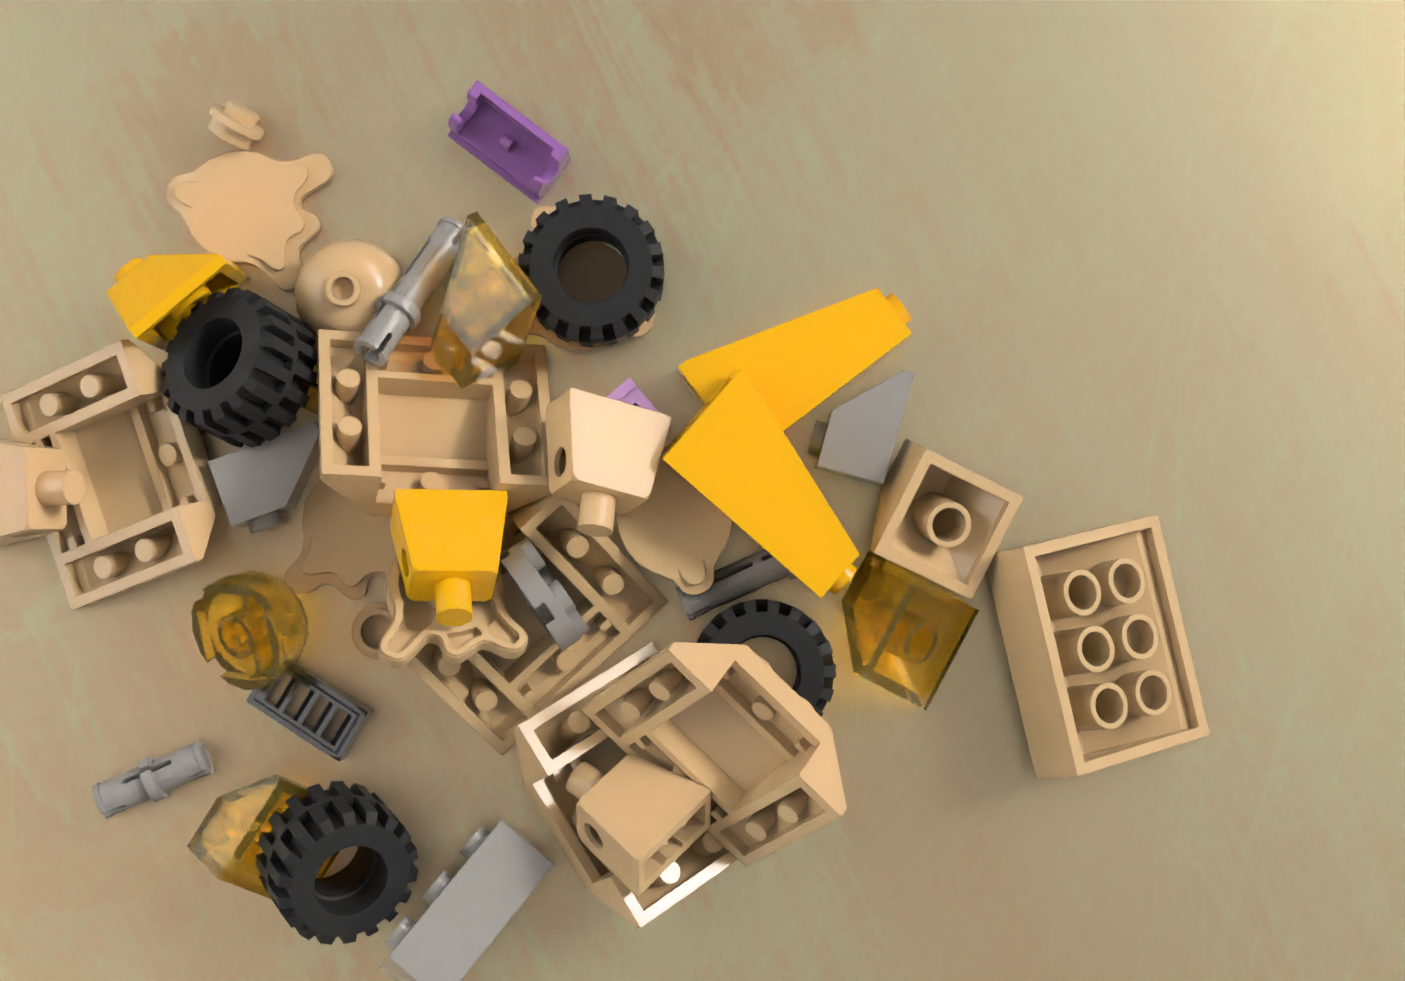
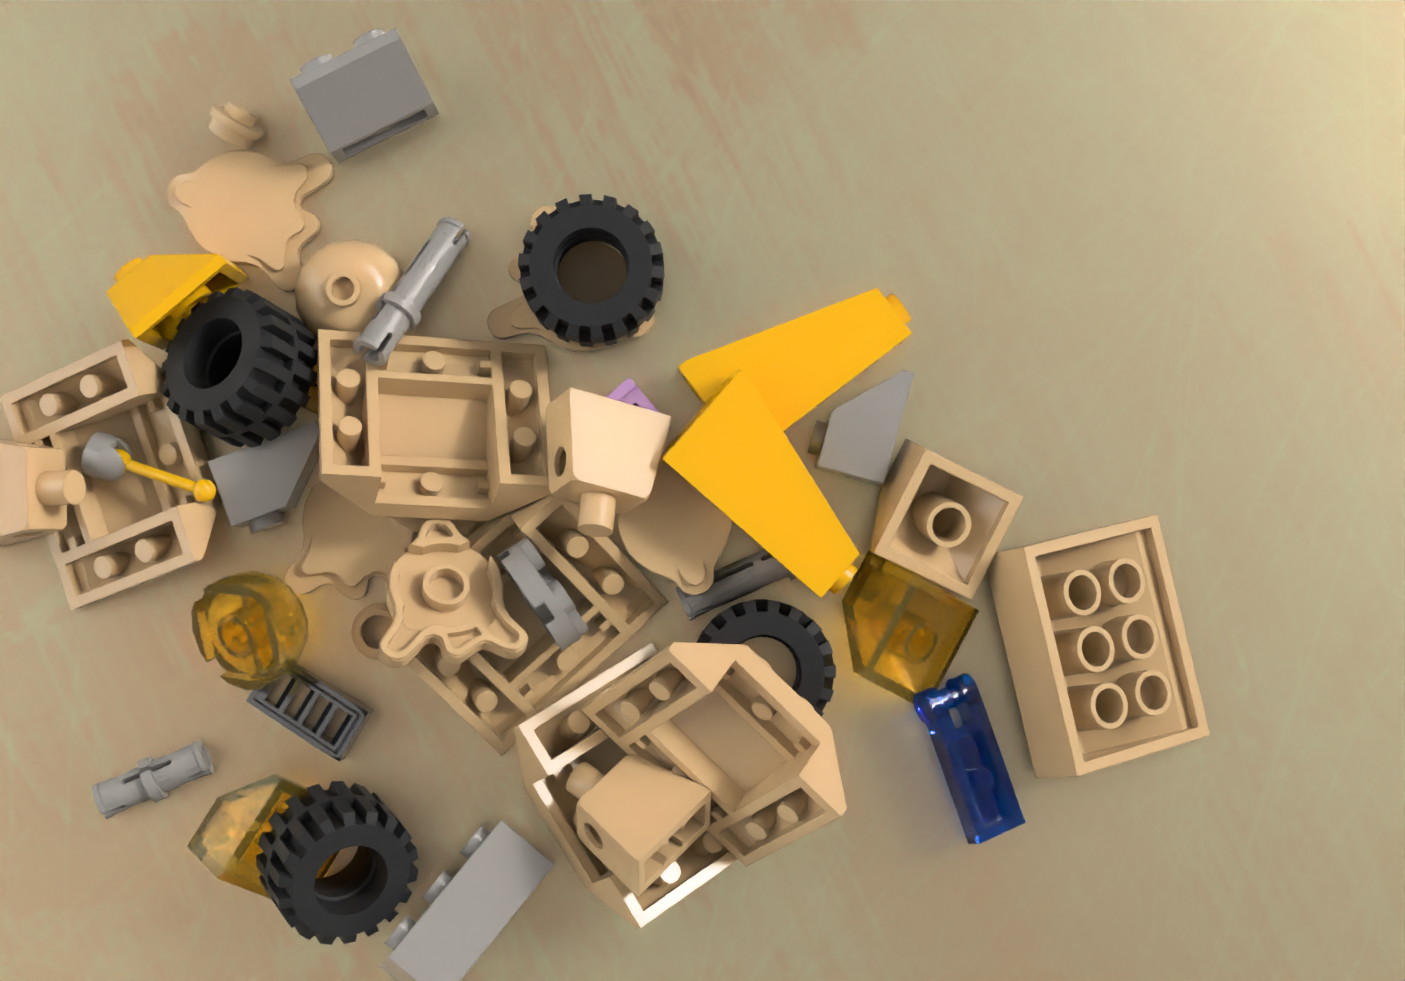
(110, 457): none -> hinge
(364, 94): none -> light grey slope
(449, 547): yellow torso -> none
(483, 308): clear yellow slope -> none
(508, 143): medium lavender hinge -> none
(970, 759): none -> clear blue plate

